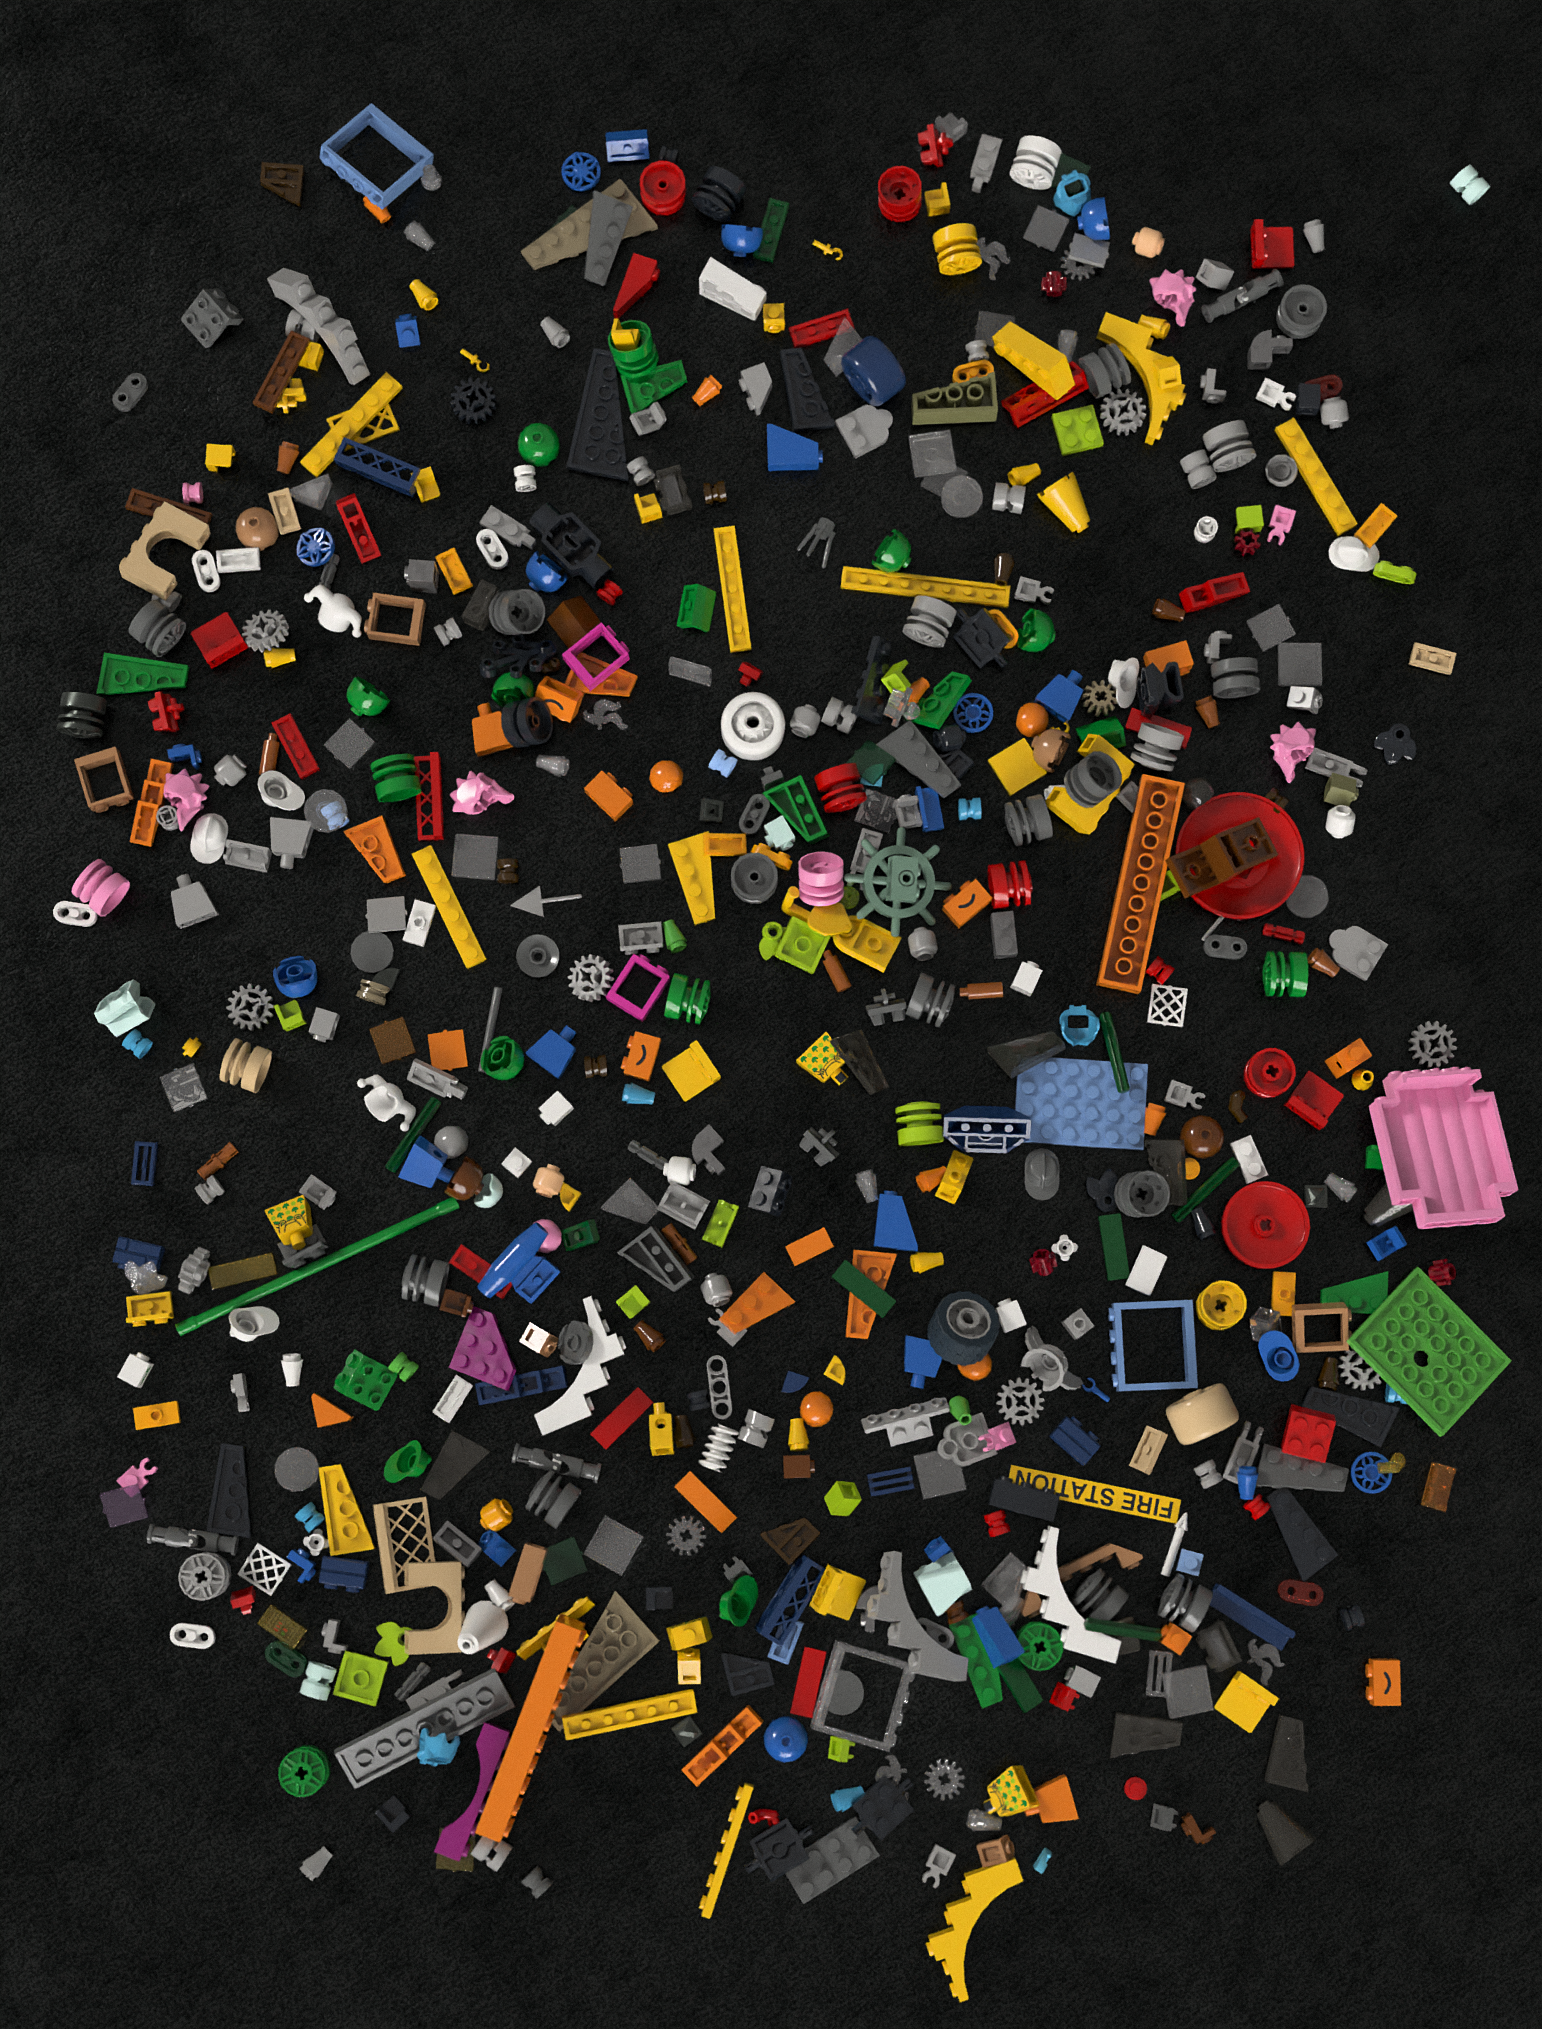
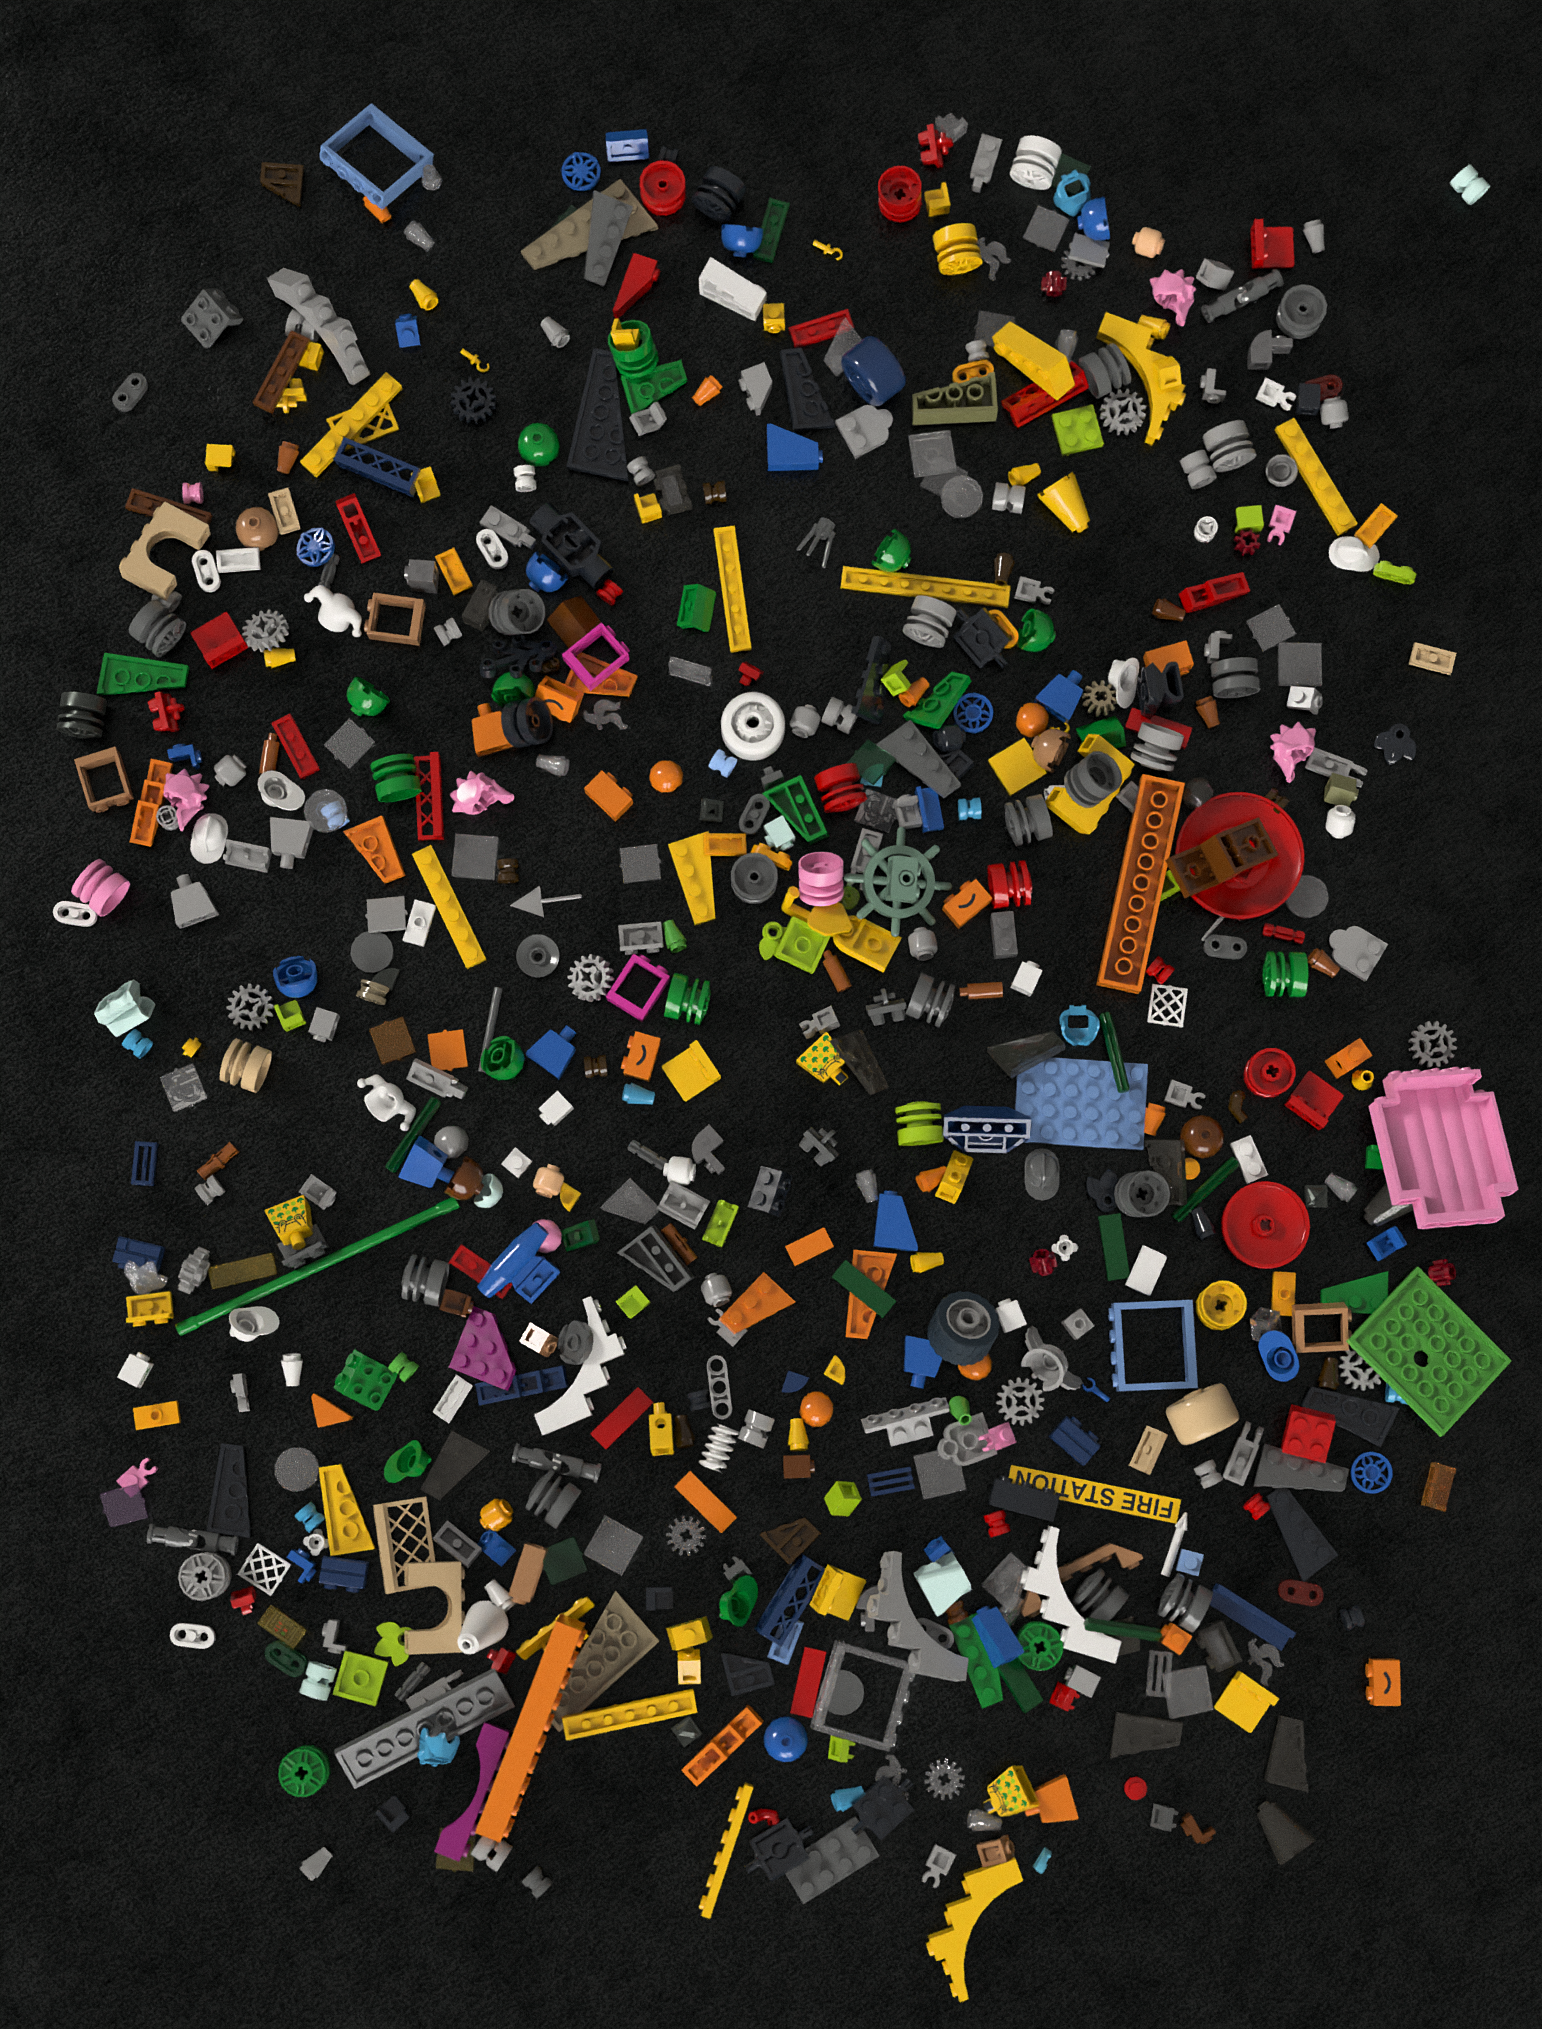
(313, 492): clear slope -> none
(650, 1337): reddish brown cone -> none
(823, 1022): none -> light grey plate
(899, 705): clear hips -> none
(1247, 1481): blue cone -> none
(1393, 1466): clear yellow arm -> none

